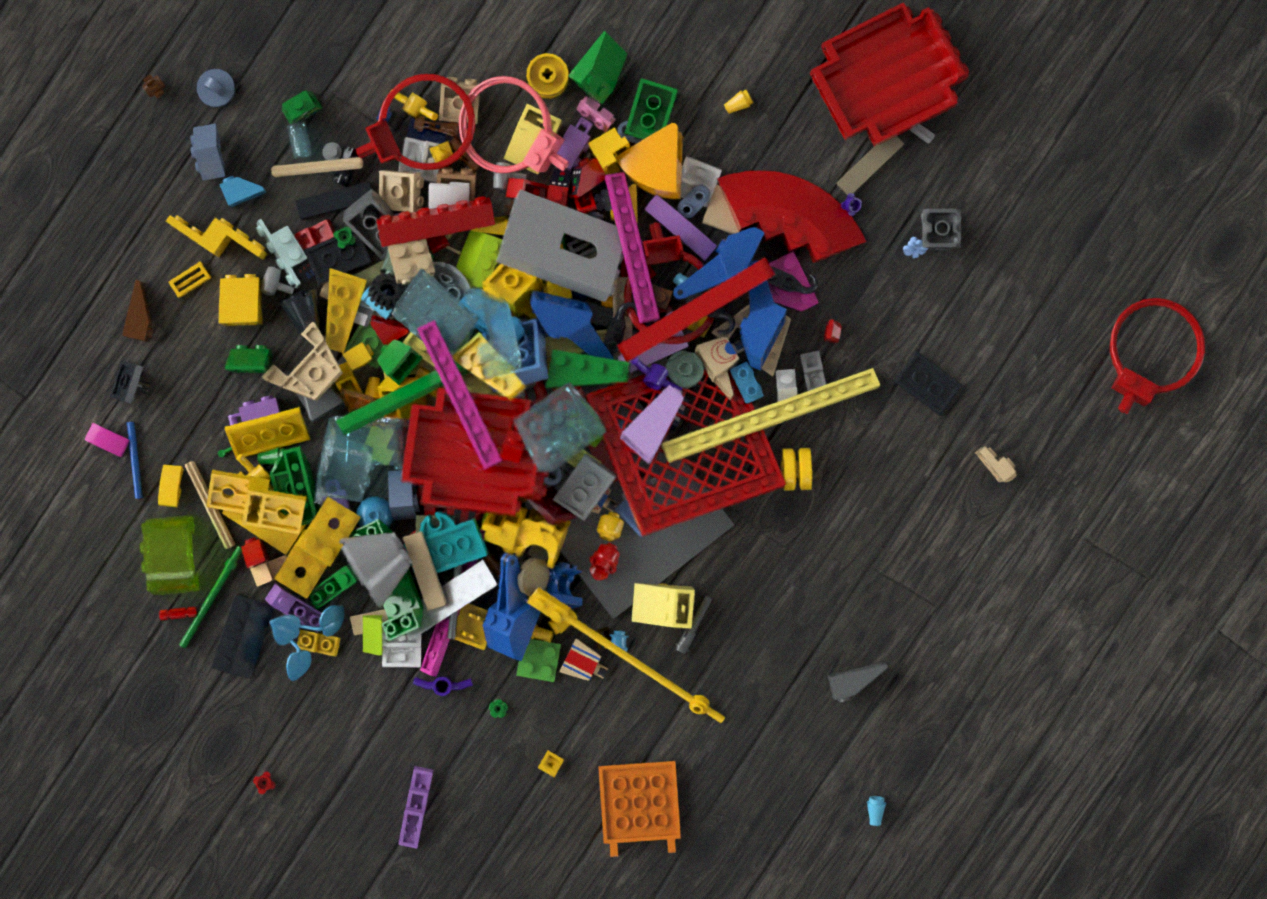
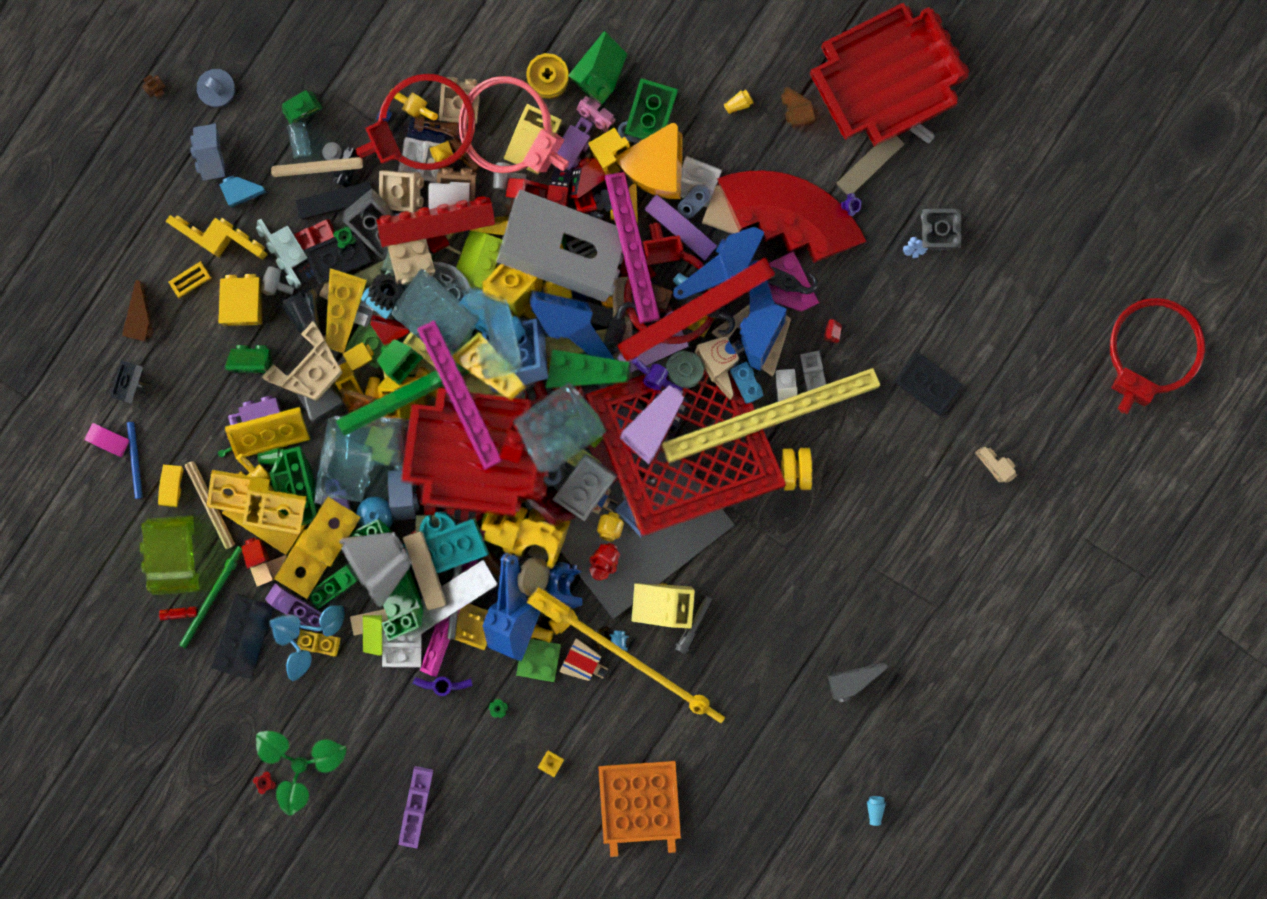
(290, 795): none -> green plant
(799, 108): none -> clear orange slope

